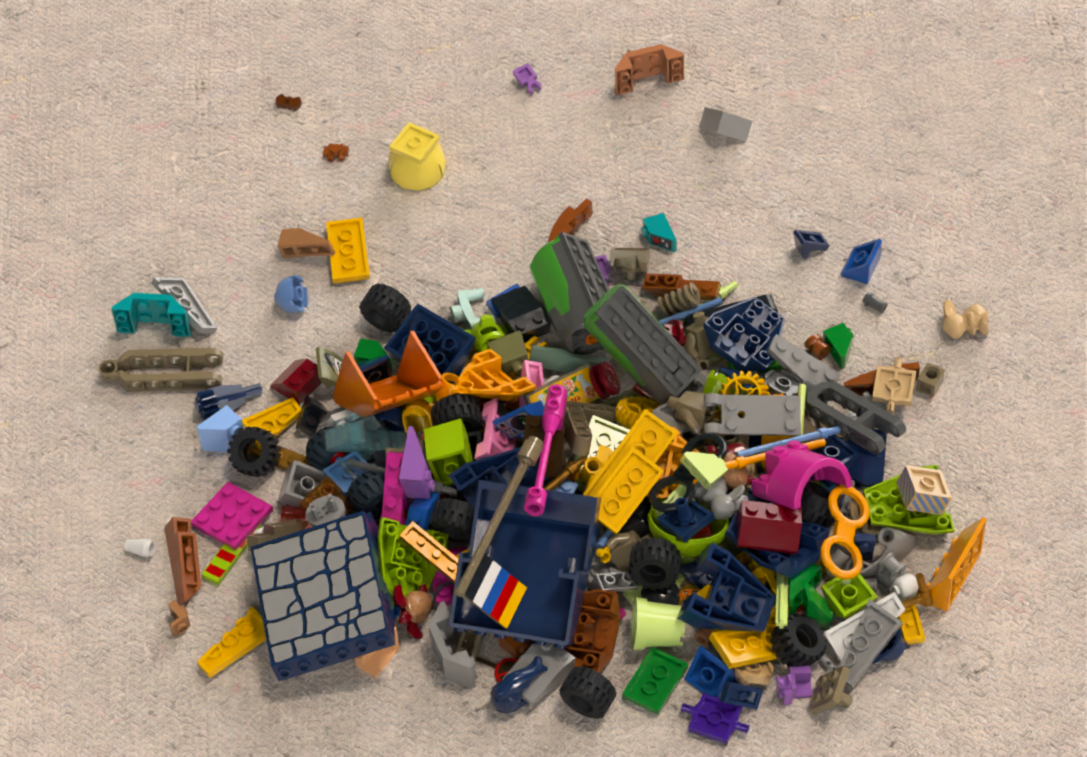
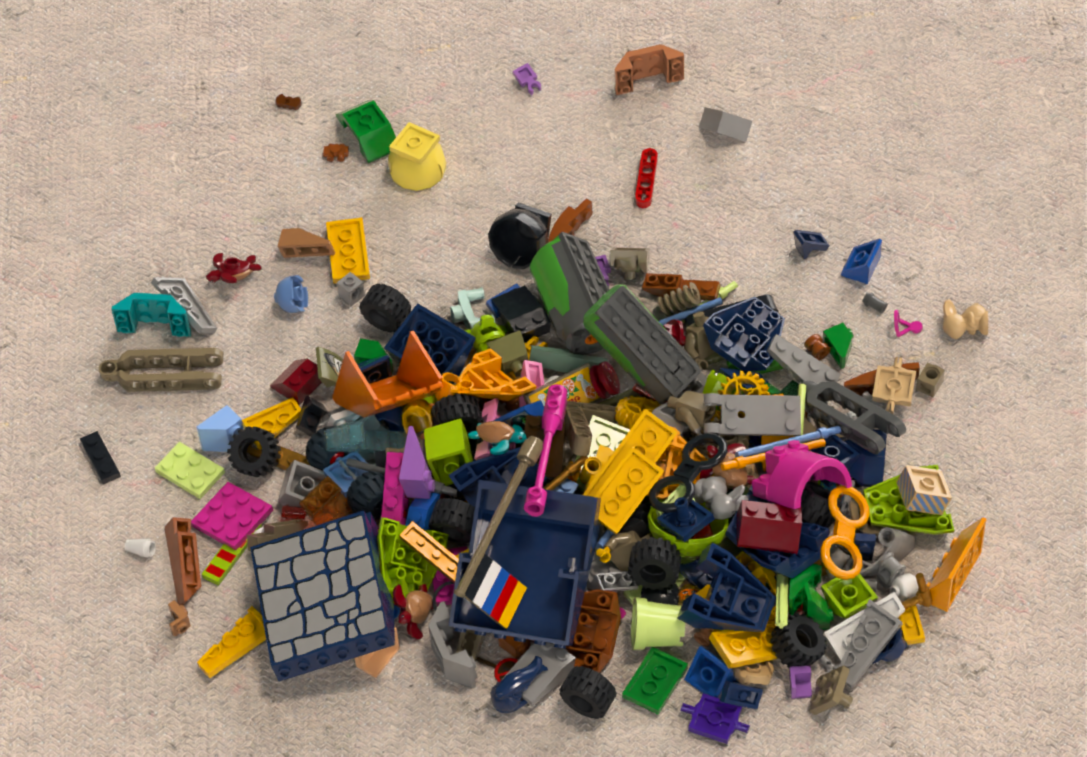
(100, 457): none -> black plate
(189, 470): none -> yellowish green plate
(215, 398): dark blue piece -> none
(232, 269): none -> dark red animal
(325, 510): light grey plate -> none
(350, 289): none -> light grey brick
(369, 128): none -> green slope
(499, 435): none -> animal
(519, 234): none -> black plate
(646, 178): none -> red beam
(659, 232): teal slope -> none
(704, 467): yellowish green slope -> none
(782, 383): dark grey plate -> none
(784, 688): medium lavender plate -> none
(915, 327): none -> dark pink piece

